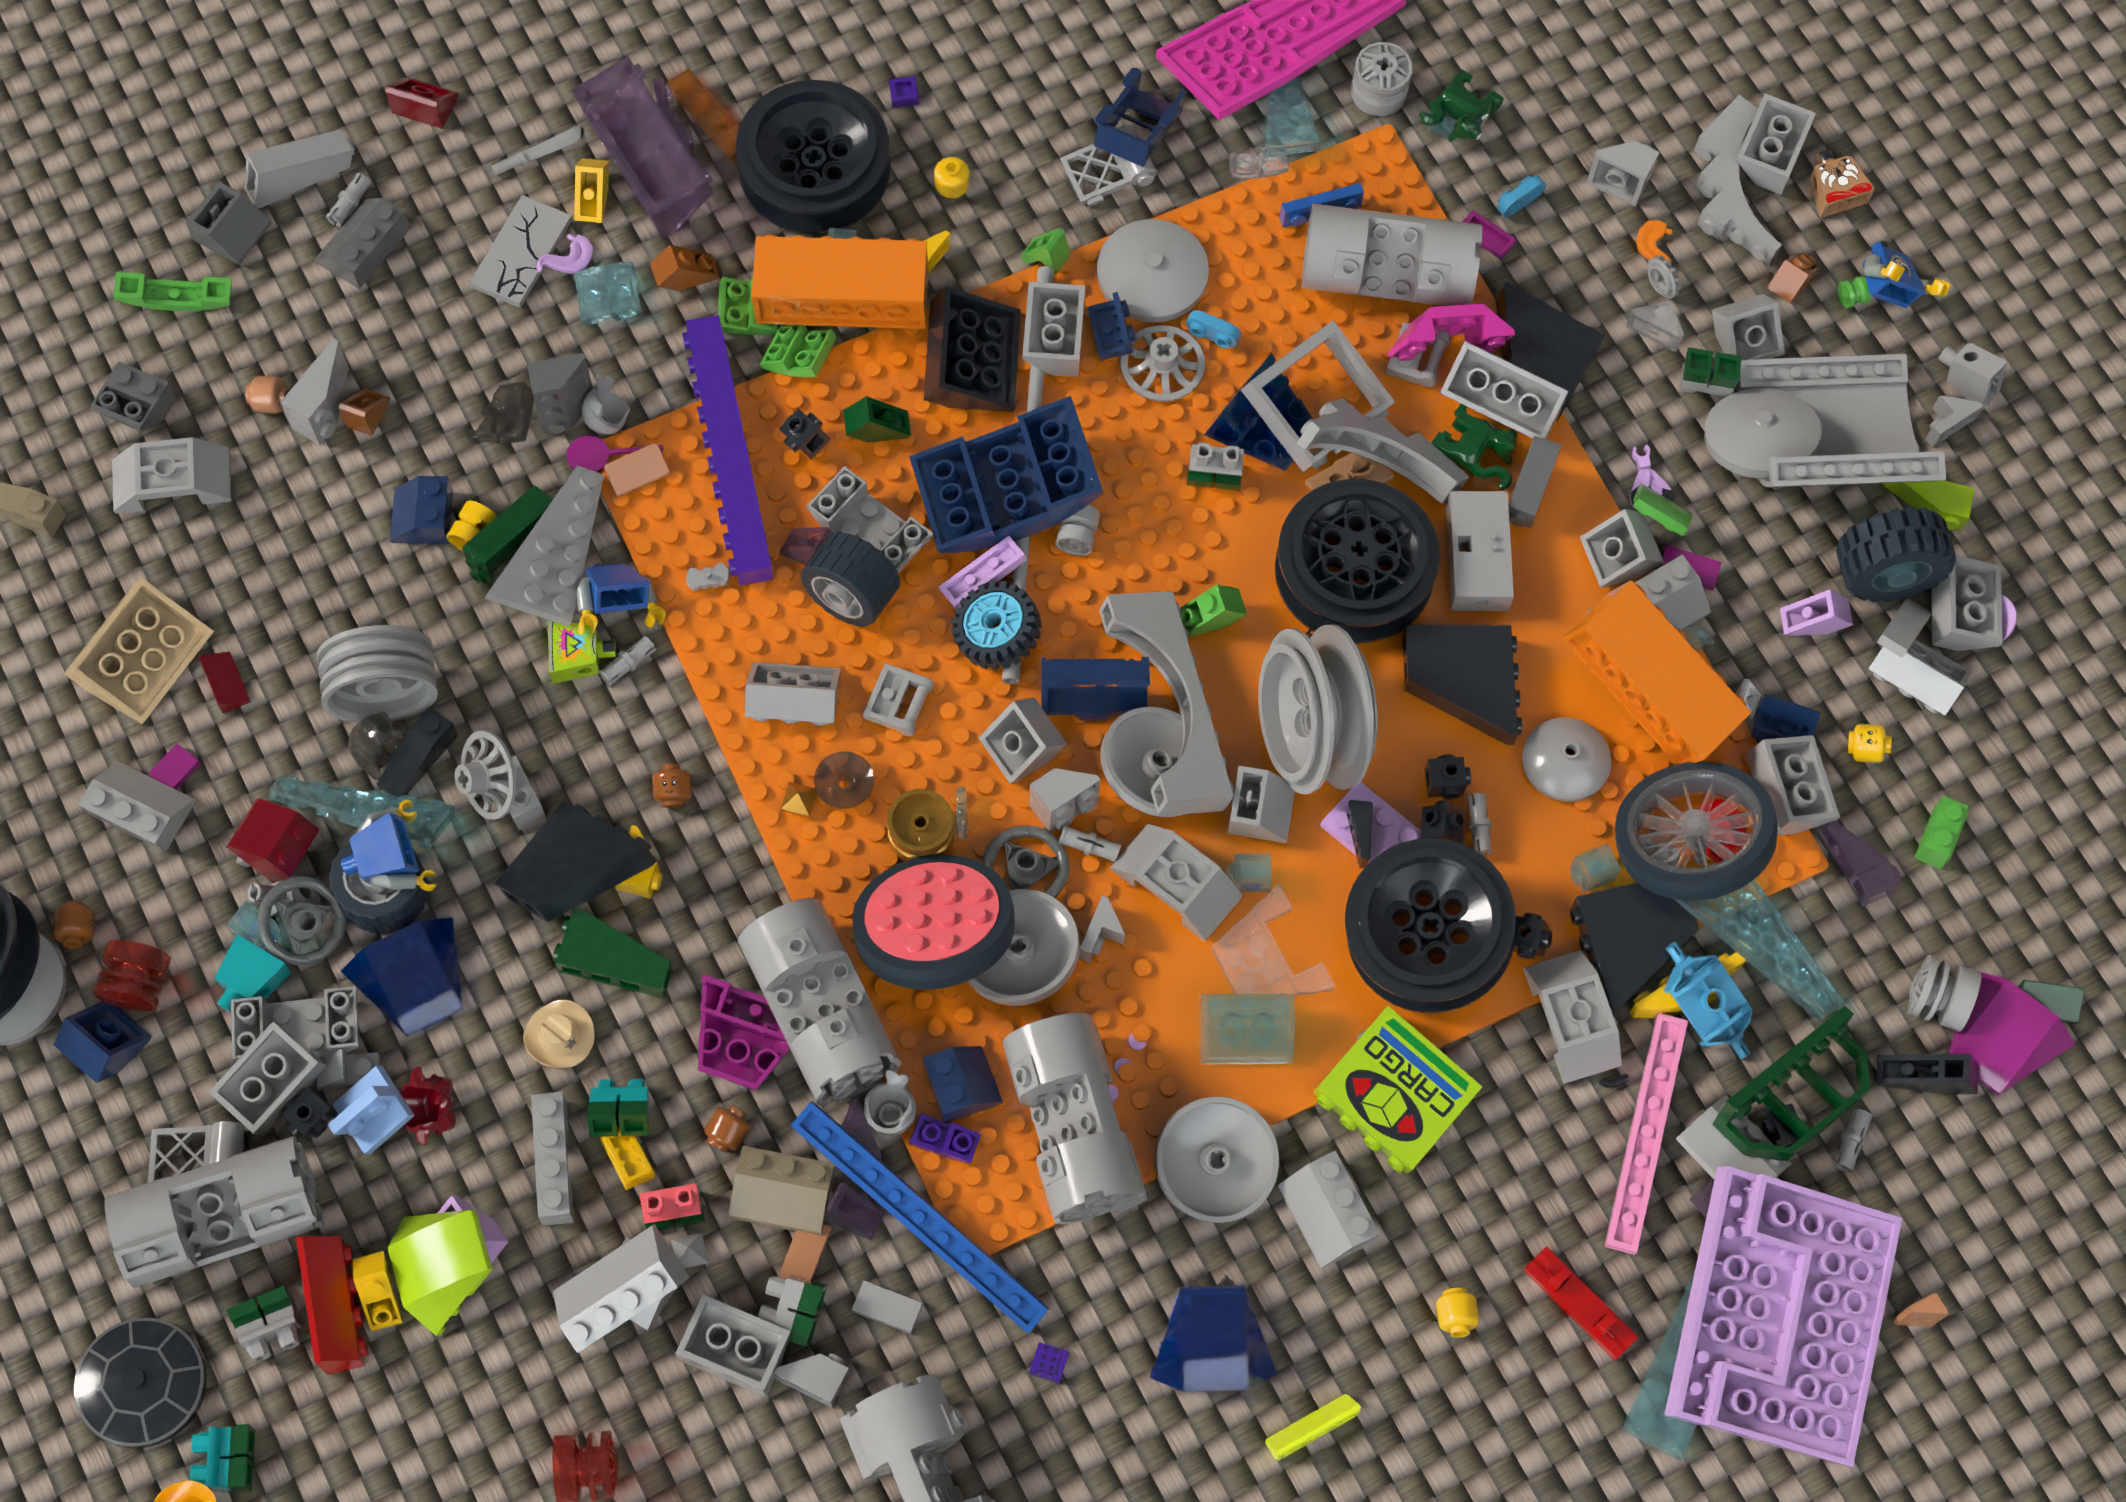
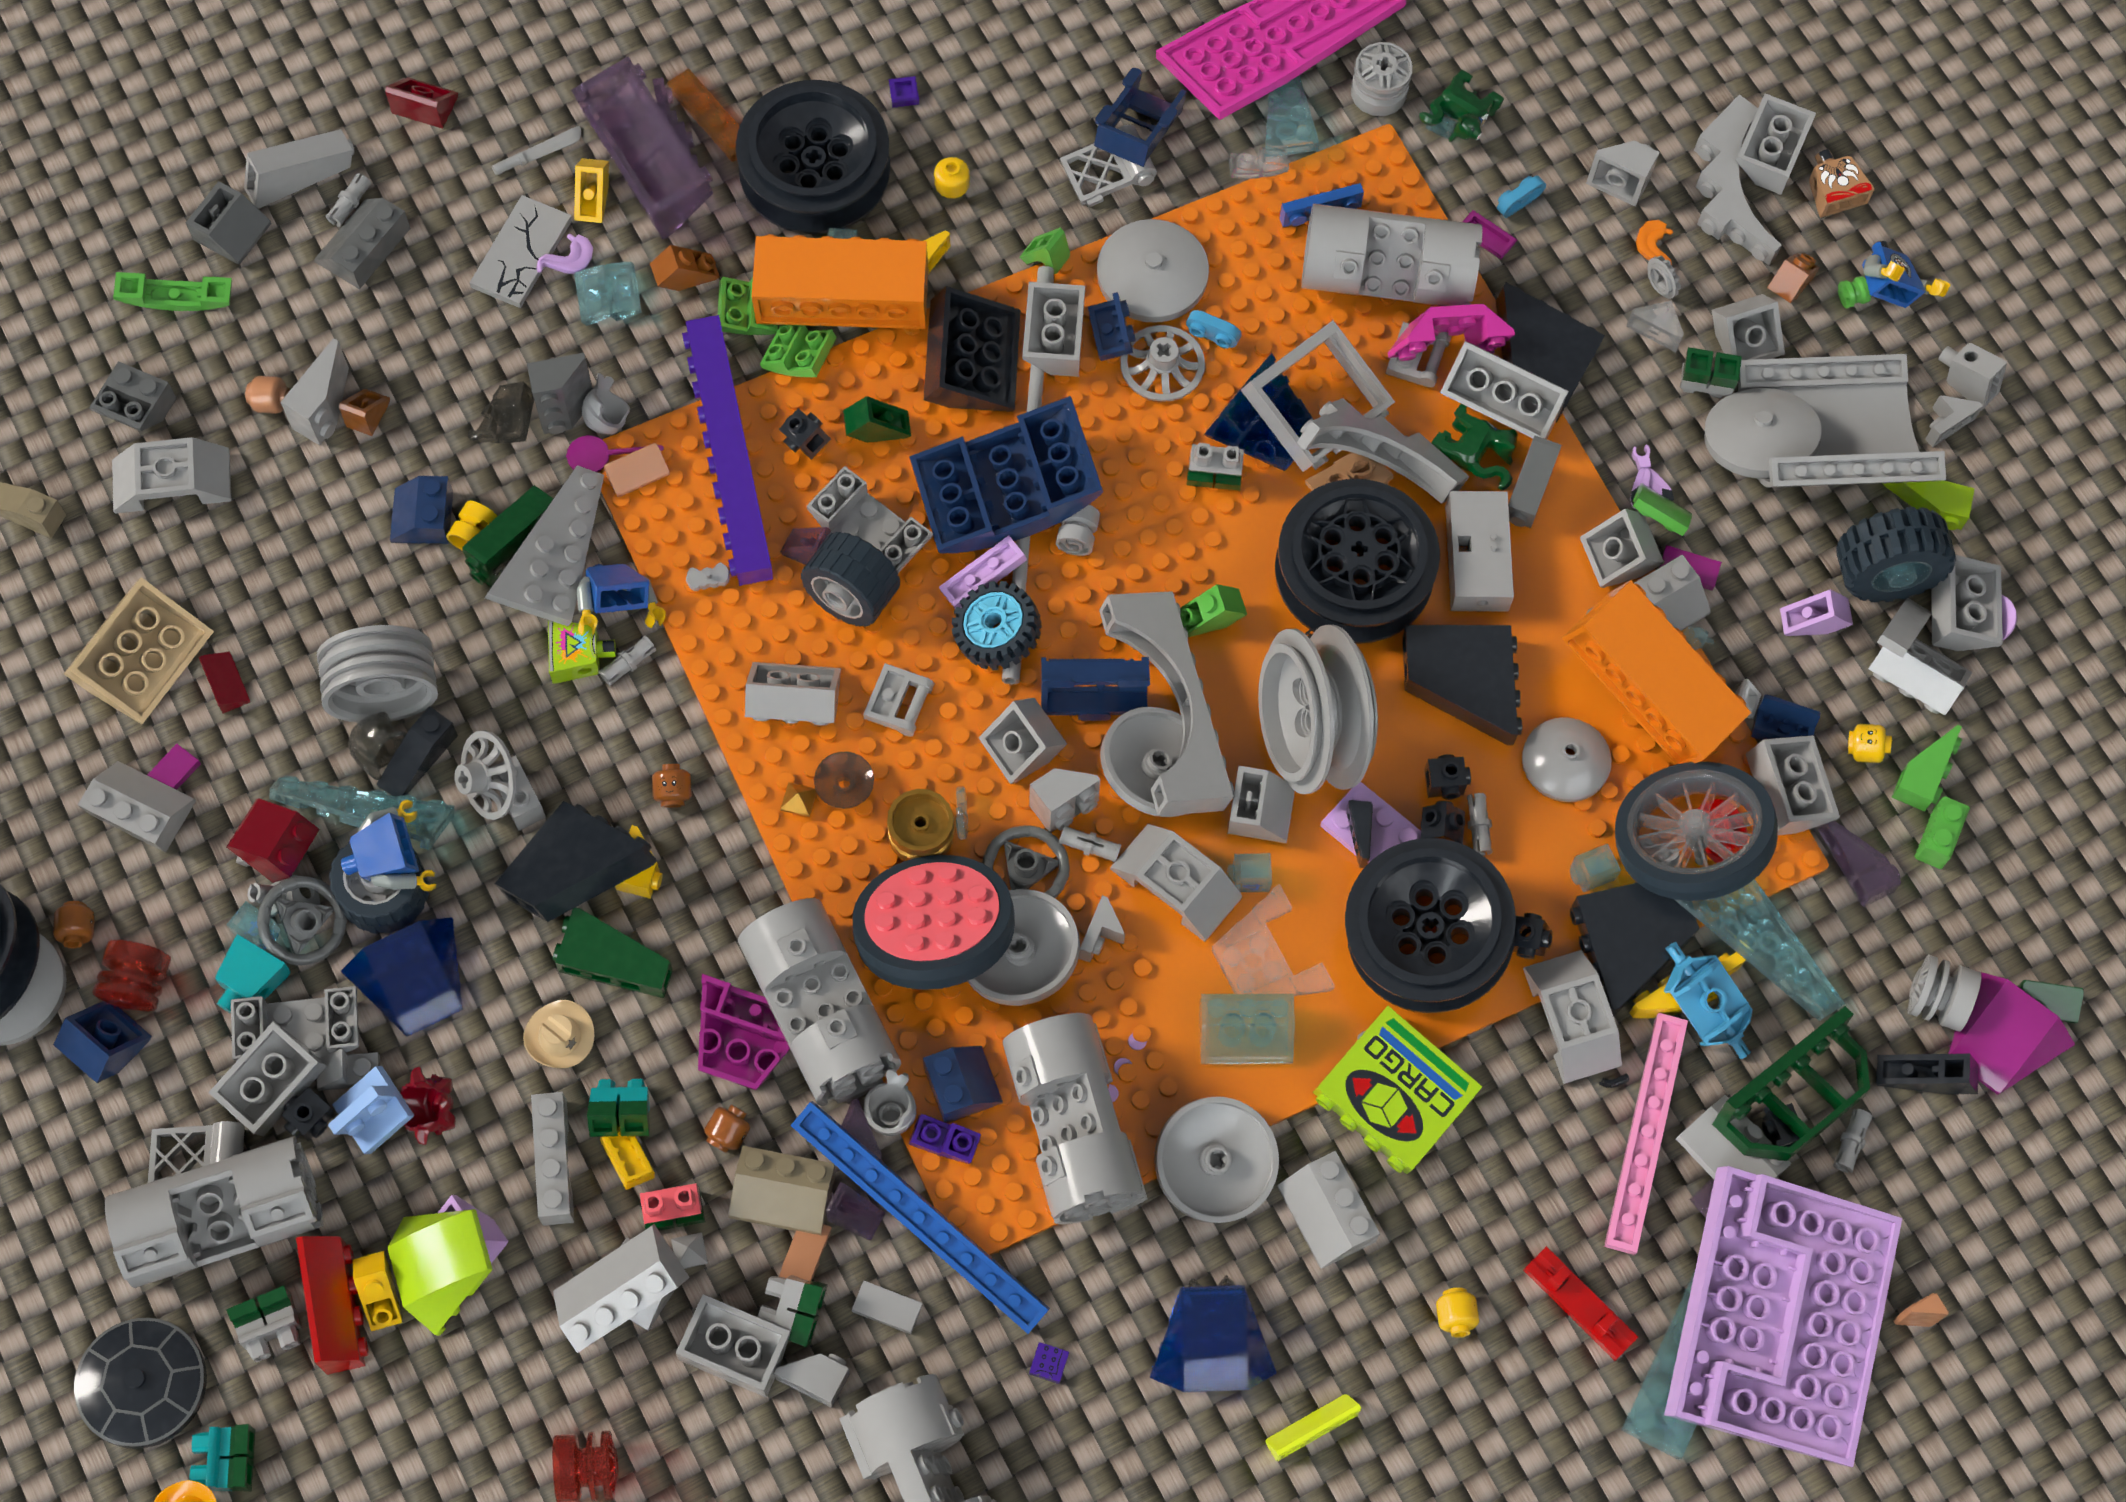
(1922, 775): none -> bright green slope

